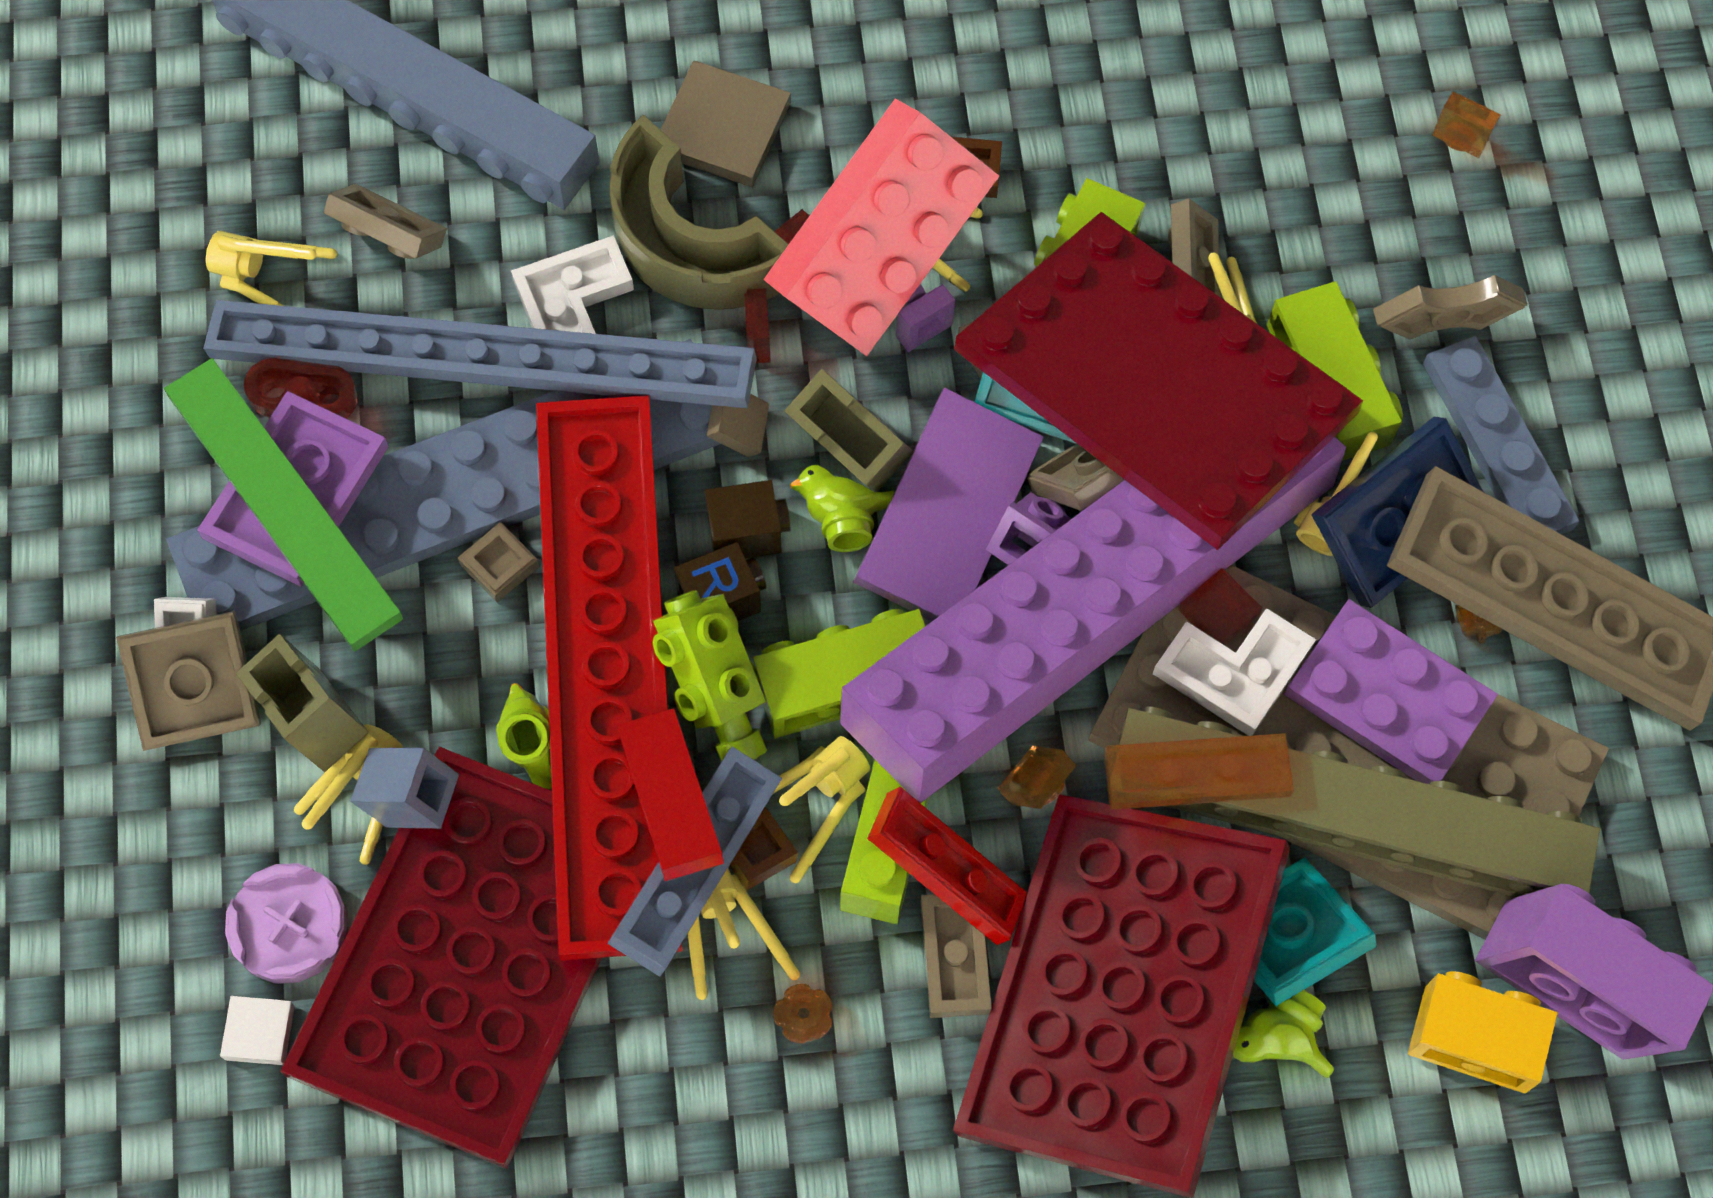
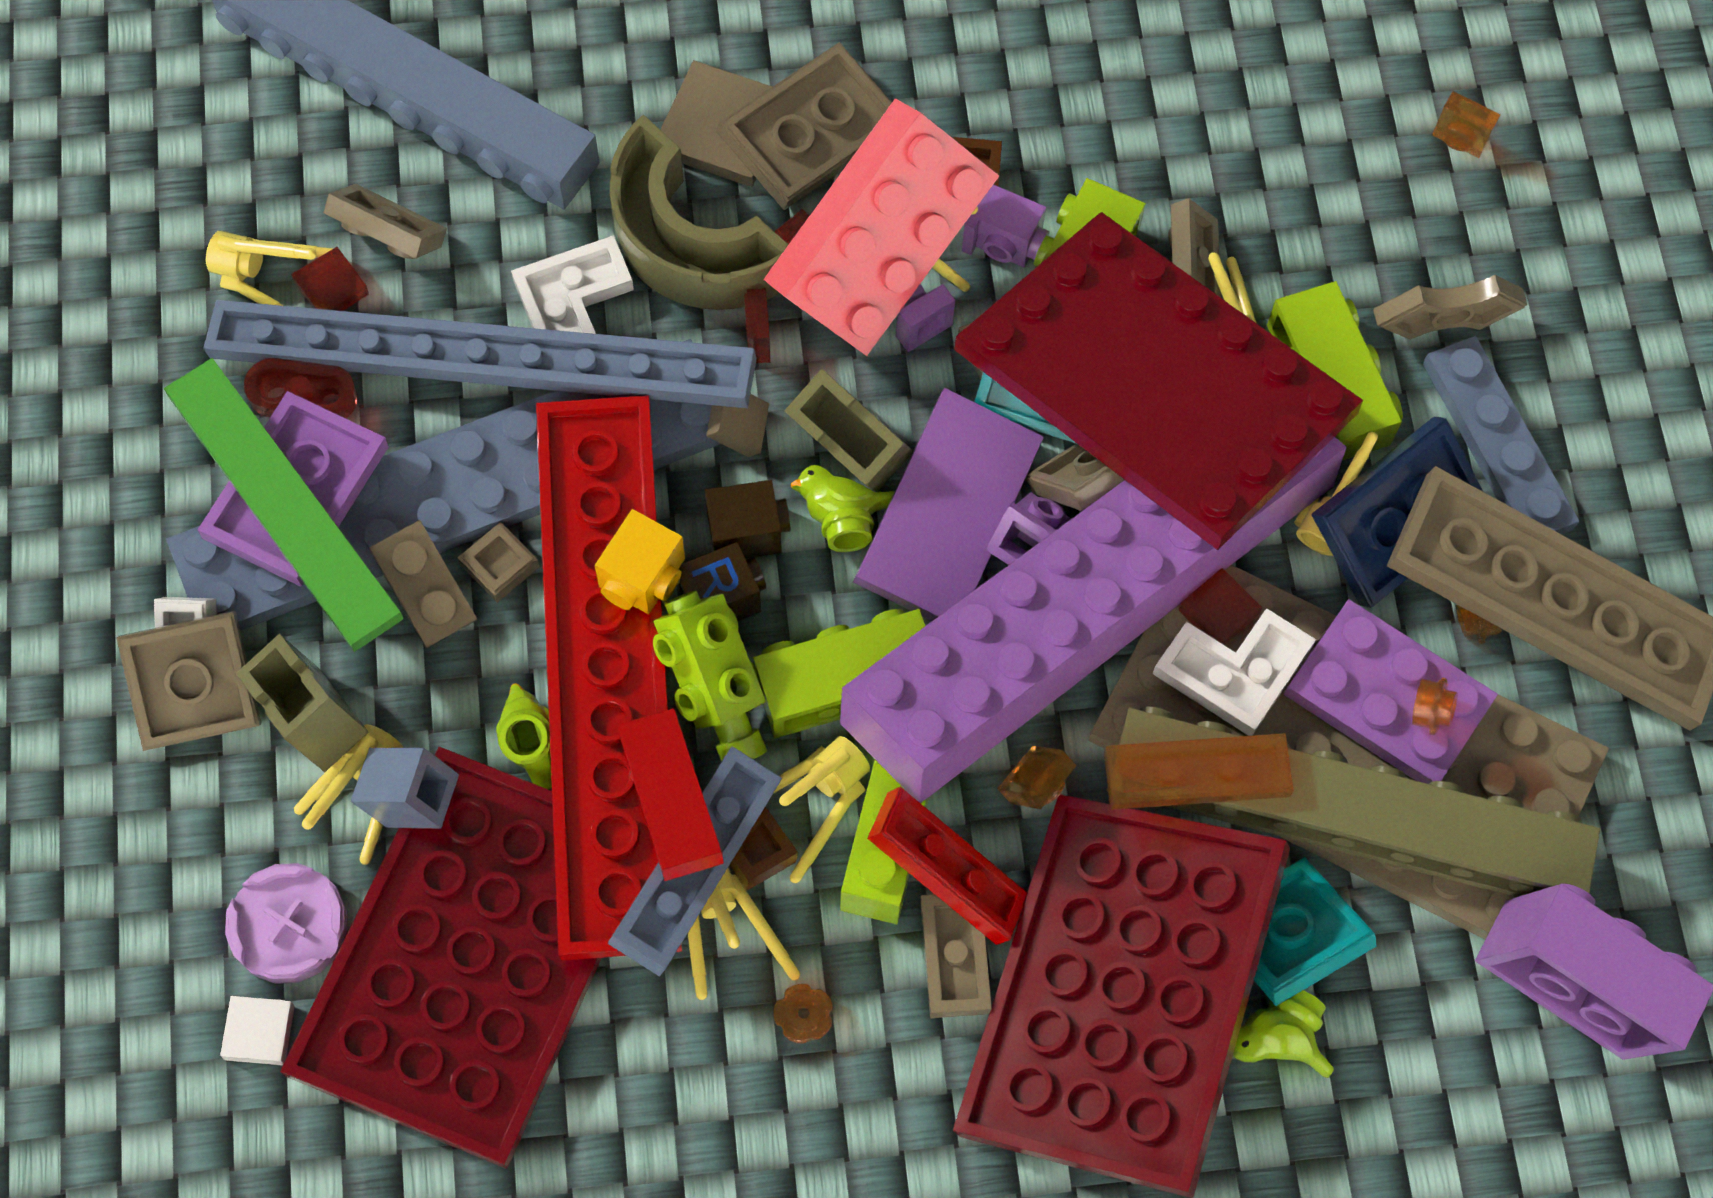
(330, 282): none -> clear red tile
(422, 584): none -> dark tan plate
(640, 563): none -> yellow brick
(806, 125): none -> dark tan tile
(1006, 227): none -> medium lavender brick
(1434, 705): none -> clear orange plate
(1483, 1031): yellow brick -> none

